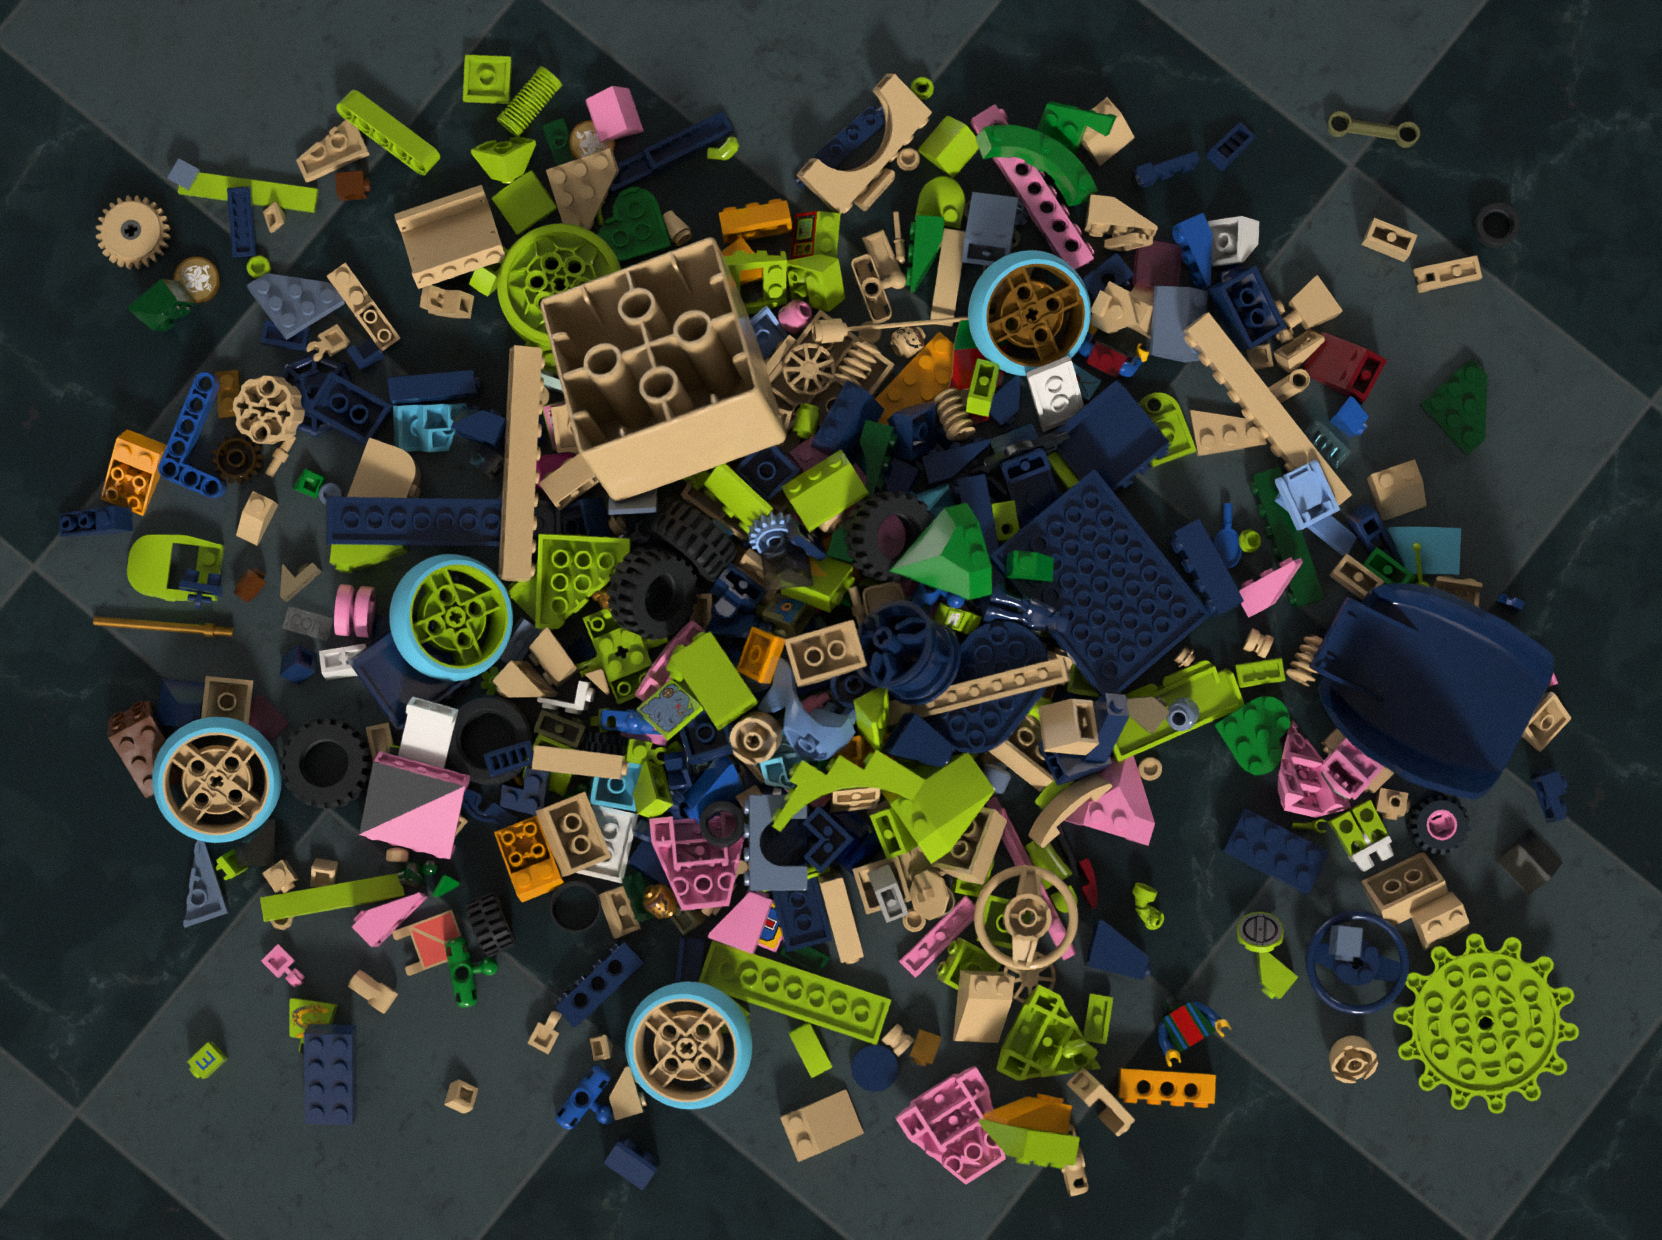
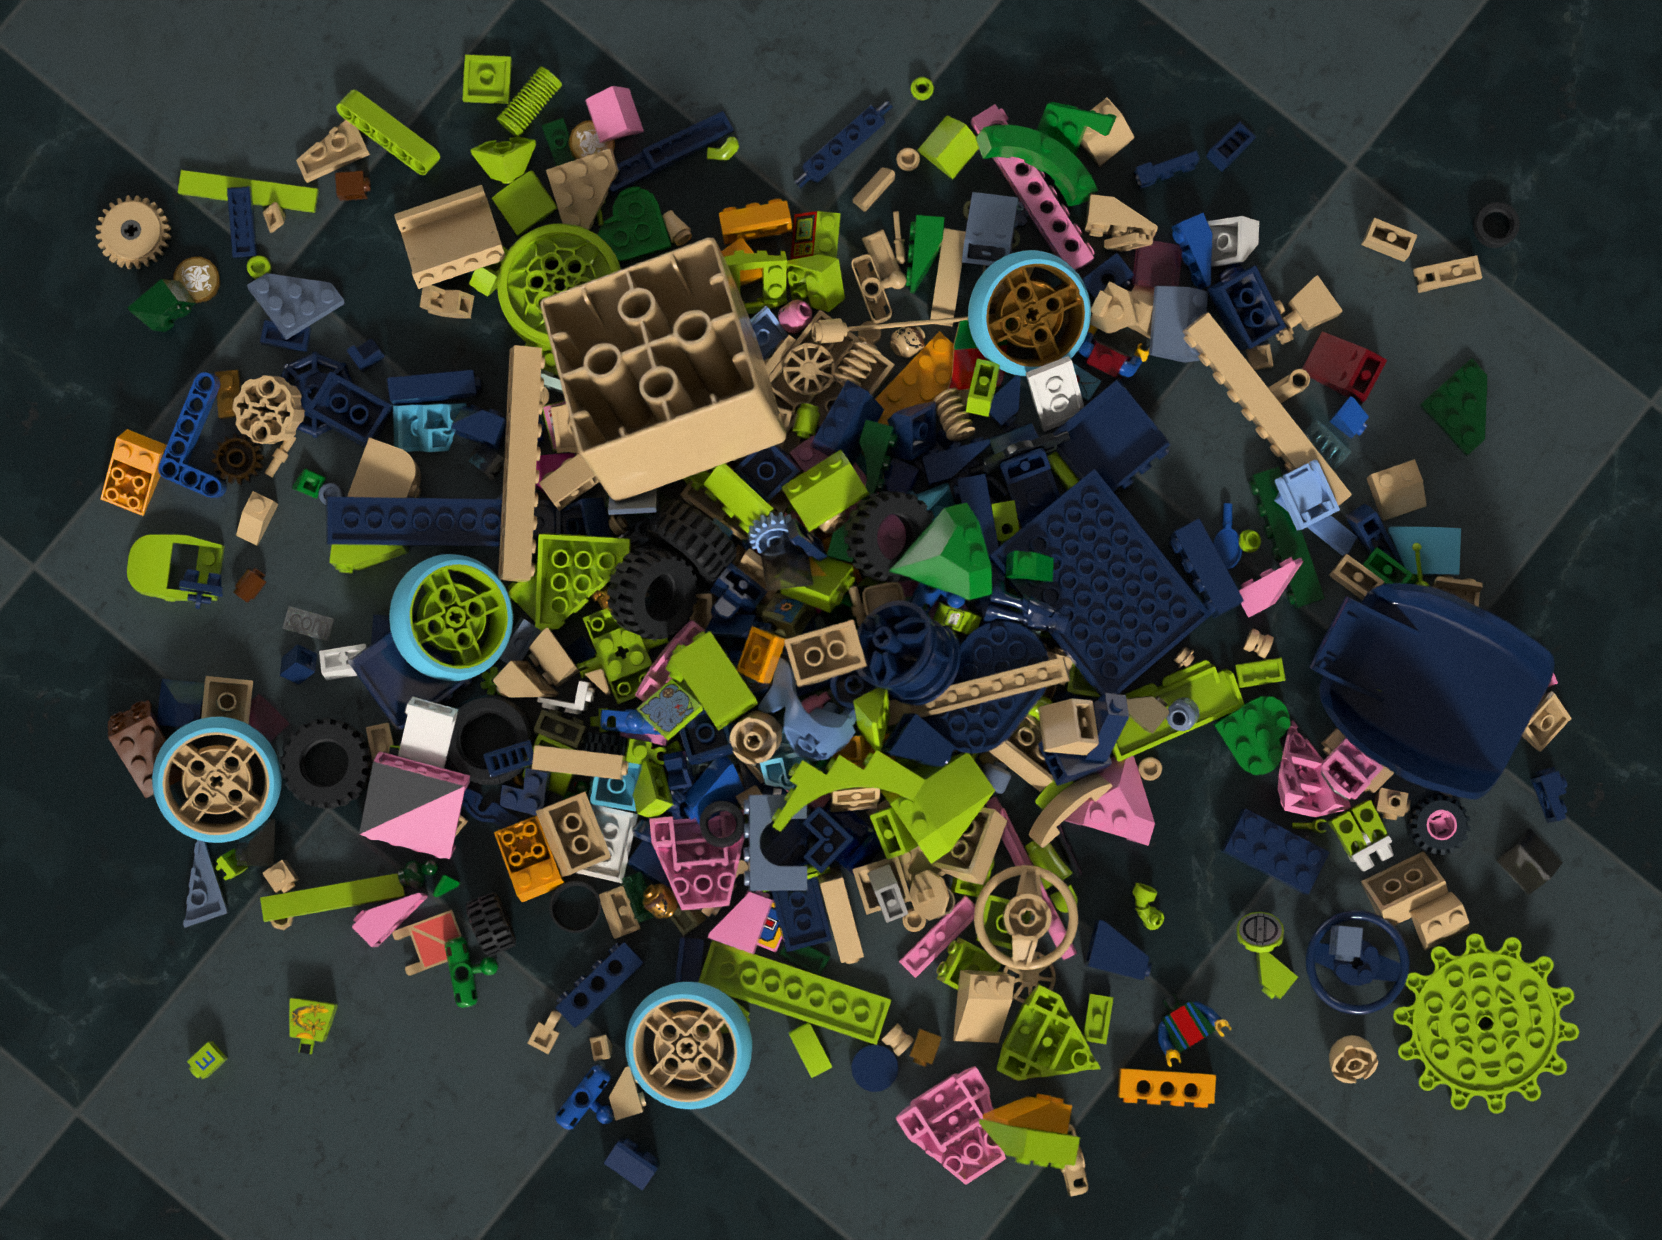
(96, 521): dark blue slope -> none
(183, 174): sand blue tile -> none
(208, 629): pearl gold bar -> none
(279, 962): bright pink plate -> none
(293, 584): dark tan slope -> none
(323, 872): tan slope -> none
(330, 341): tan plate -> none
(330, 1074): dark blue brick -> none
(354, 610): bright pink wheel -> none
(363, 307): tan slope -> none
(378, 994): tan piece -> none
(397, 855): tan tile -> none
(461, 1096): tan slope -> none
(821, 1125): tan slope -> none
(903, 116): tan arch -> none
(942, 199): lime slope -> none
(978, 420): dark red slope -> none
(1079, 1047): lime arm -> none
(1089, 1090): tan panel -> none
(1090, 889): dark red slope -> none
(1173, 426): lime tile -> none
(1222, 433): tan wing -> none
(1298, 350): tan slope -> none
(1301, 670): tan piece -> none
(1373, 129): olive piece -> none
(1515, 605): blue tile -> none

